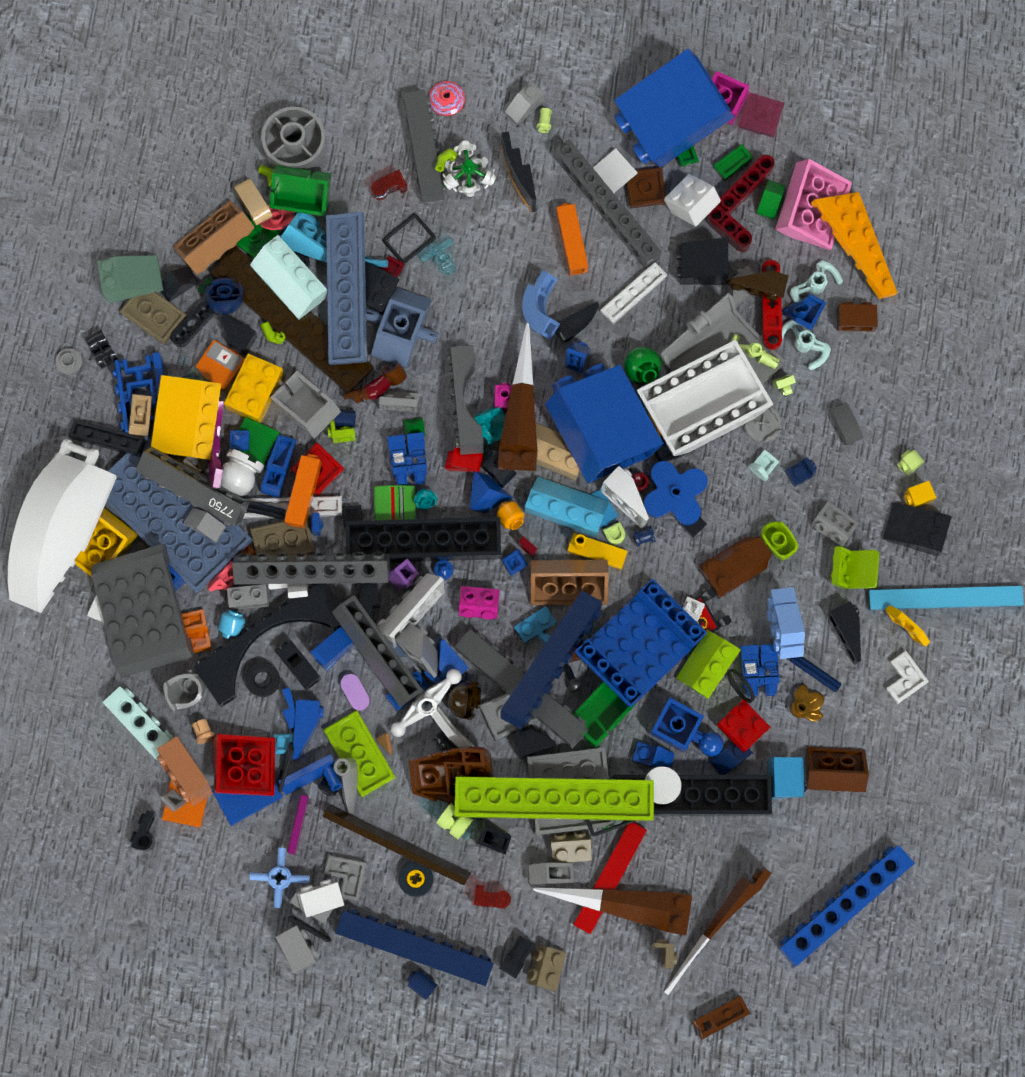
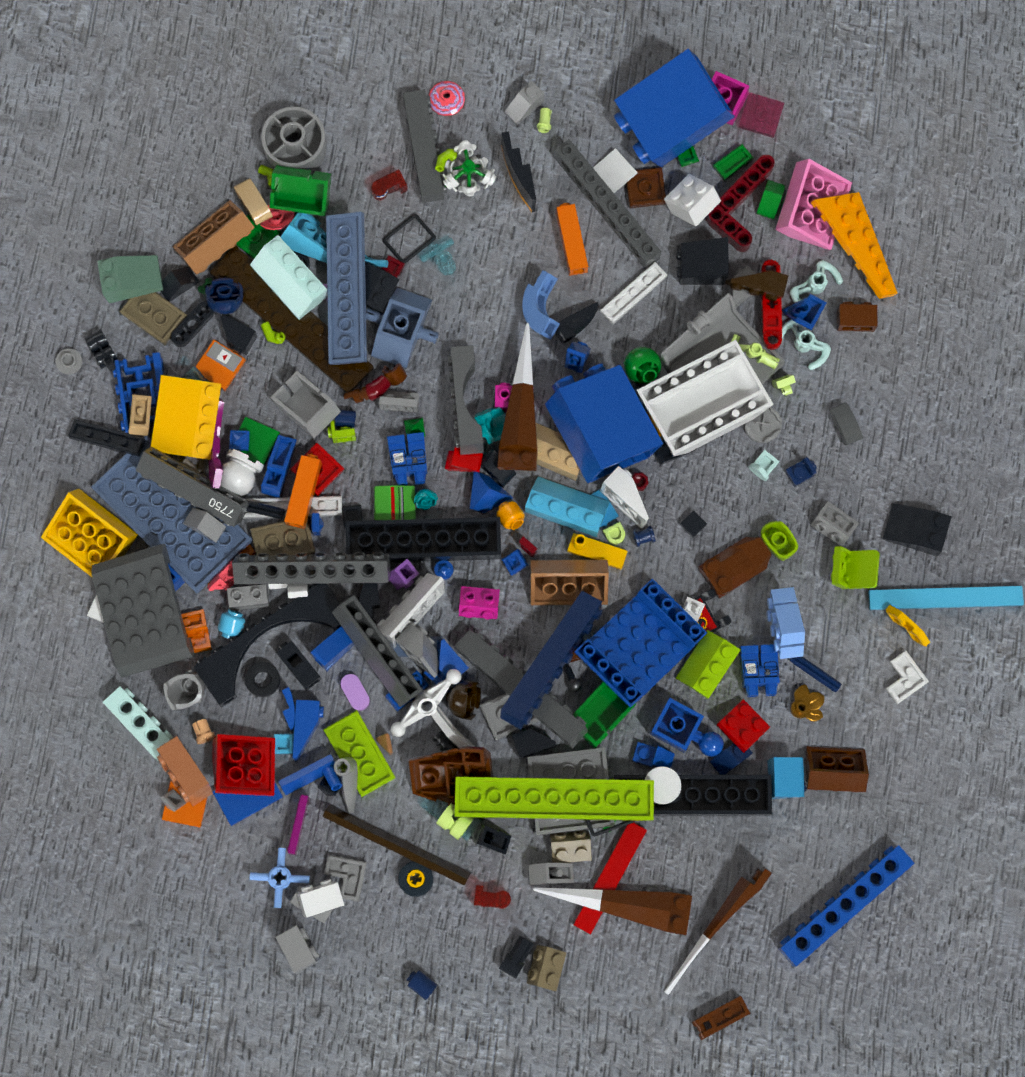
(55, 524): white windscreen -> none
(145, 821): black plate -> none
(253, 388): yellow brick -> none
(286, 763): black piece -> none
(308, 928): black piece -> none
(414, 948): dark blue brick -> none
(535, 626): dark azure plate -> none
(664, 501): blue plant -> none
(669, 957): dark tan bracket -> none
(745, 682): black piece -> none
(847, 625): black slope -> none
(910, 461): yellowish green plate -> none
(920, 495): yellow brick -> none

